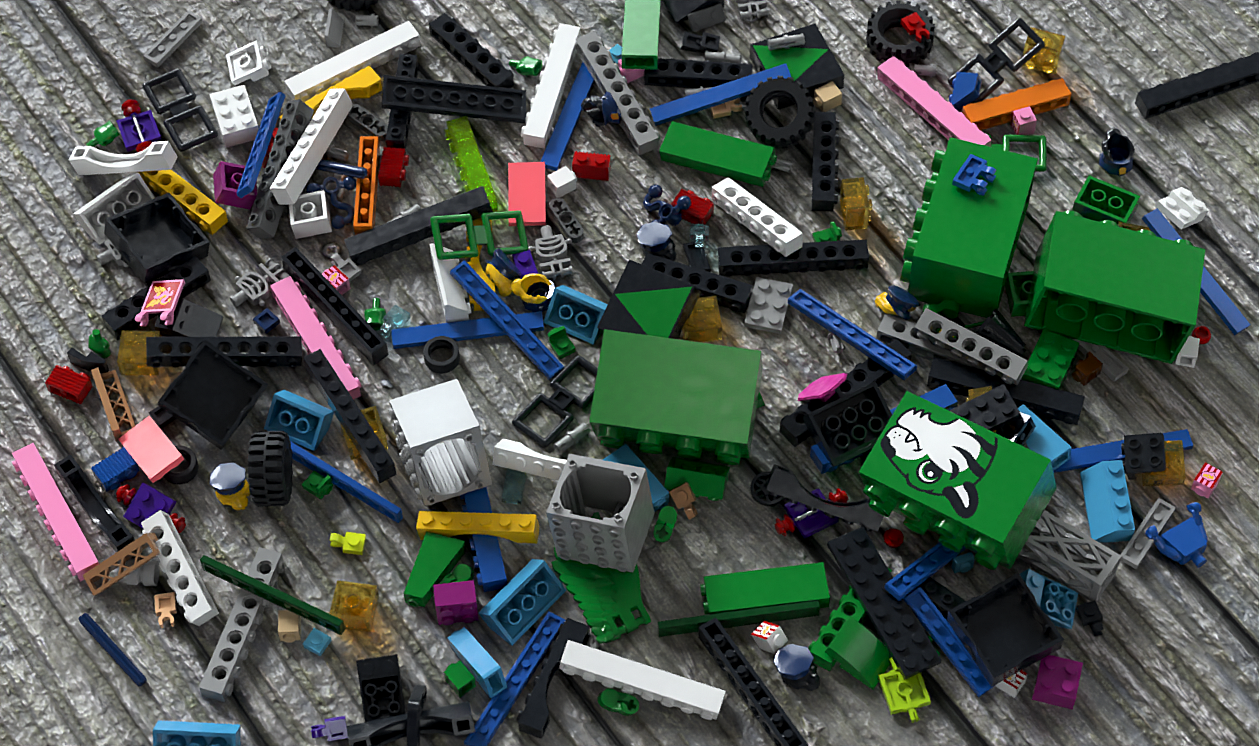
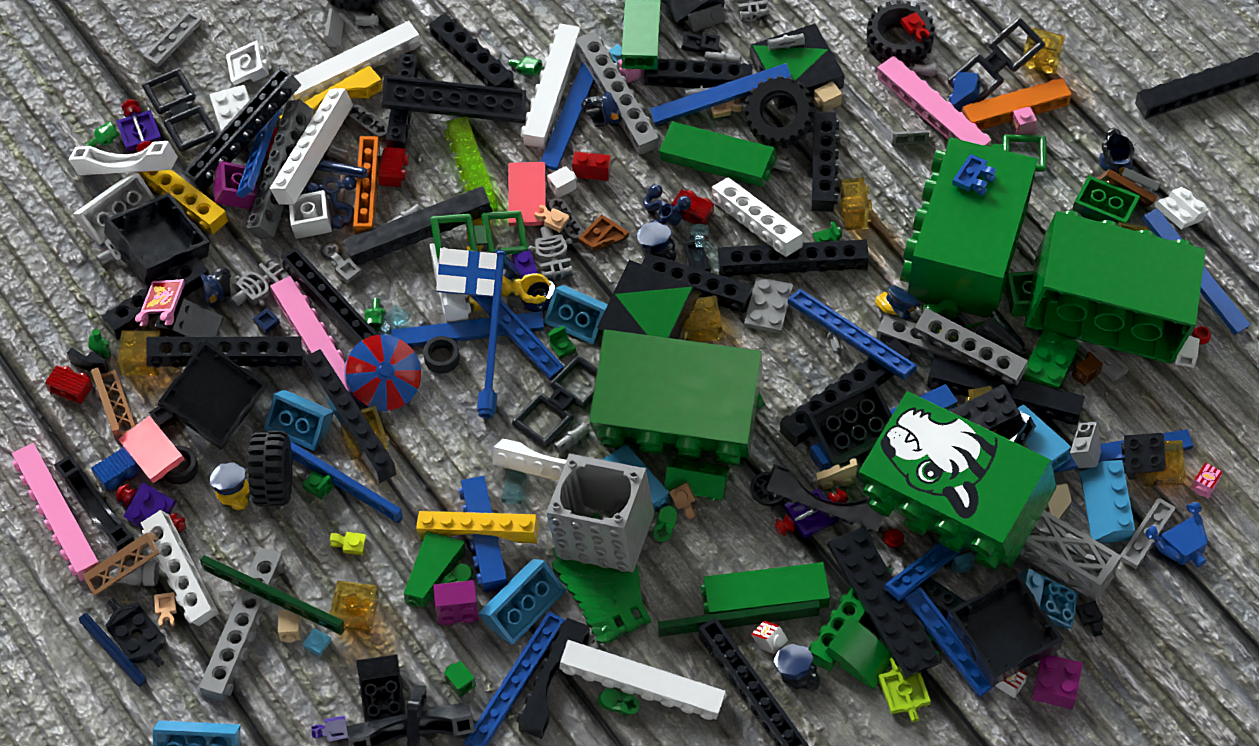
(132, 619): none -> black plate
(217, 286): none -> piece
(243, 127): none -> black brick
(337, 279): bright pink brick -> none
(382, 373): none -> dish
(425, 421): piece -> none
(476, 275): none -> flag
(478, 662): dark azure slope -> none
(555, 219): none -> light nougat plate
(602, 234): none -> dark orange wing
(822, 388): dark pink shield -> none
(837, 476): none -> tan wing
(909, 137): none -> light grey slope
(1060, 502): none -> dark tan slope
(1086, 445): none -> light grey slope
(1146, 198): none -> dark orange wing
(1147, 183): none -> light grey plate

